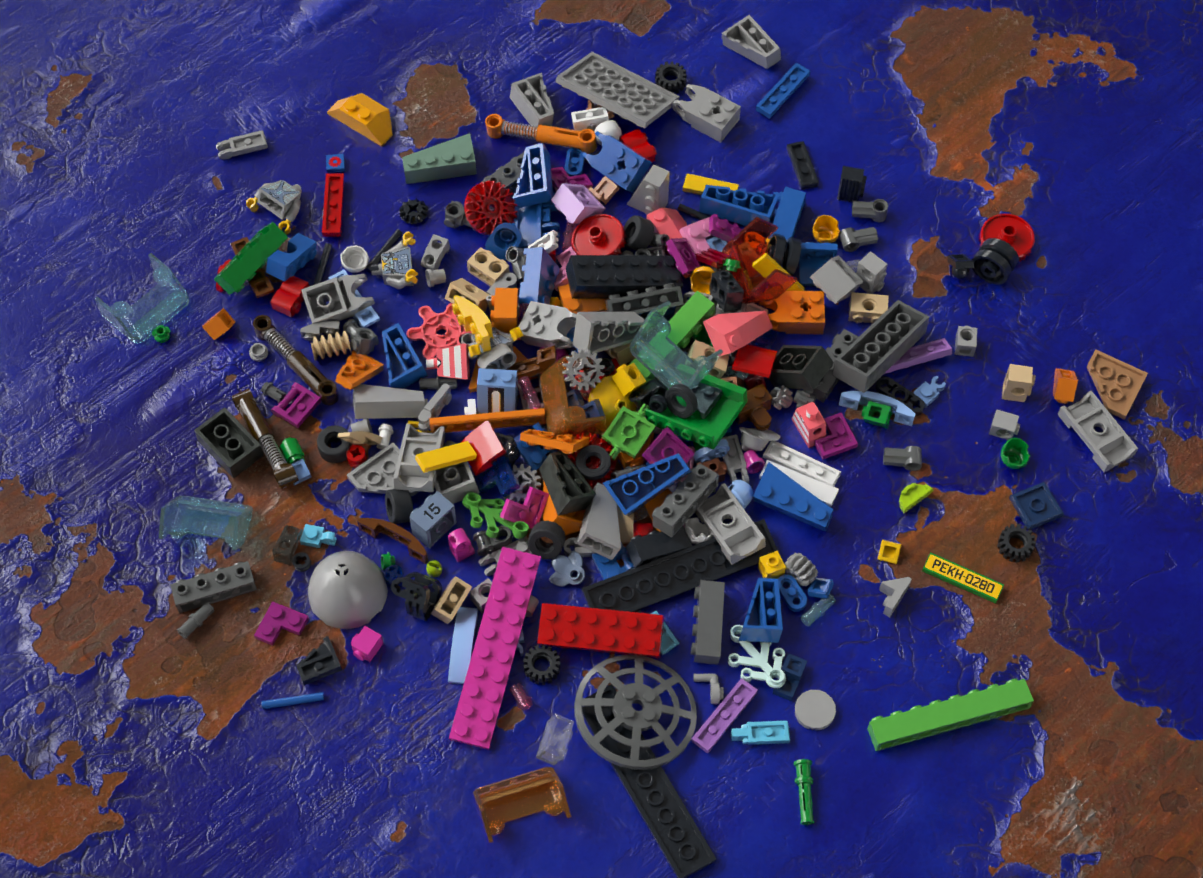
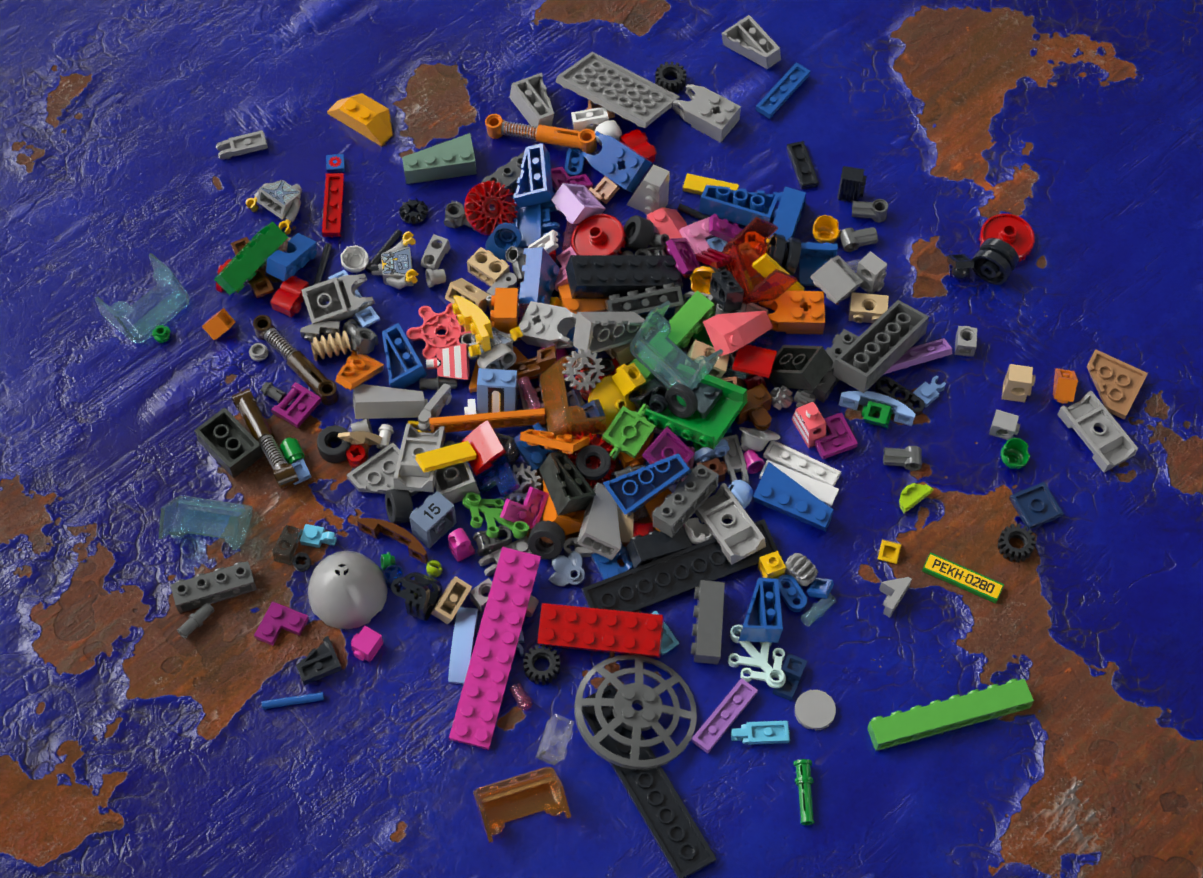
(716, 692): light grey plate -> none
(732, 265): green plate -> none

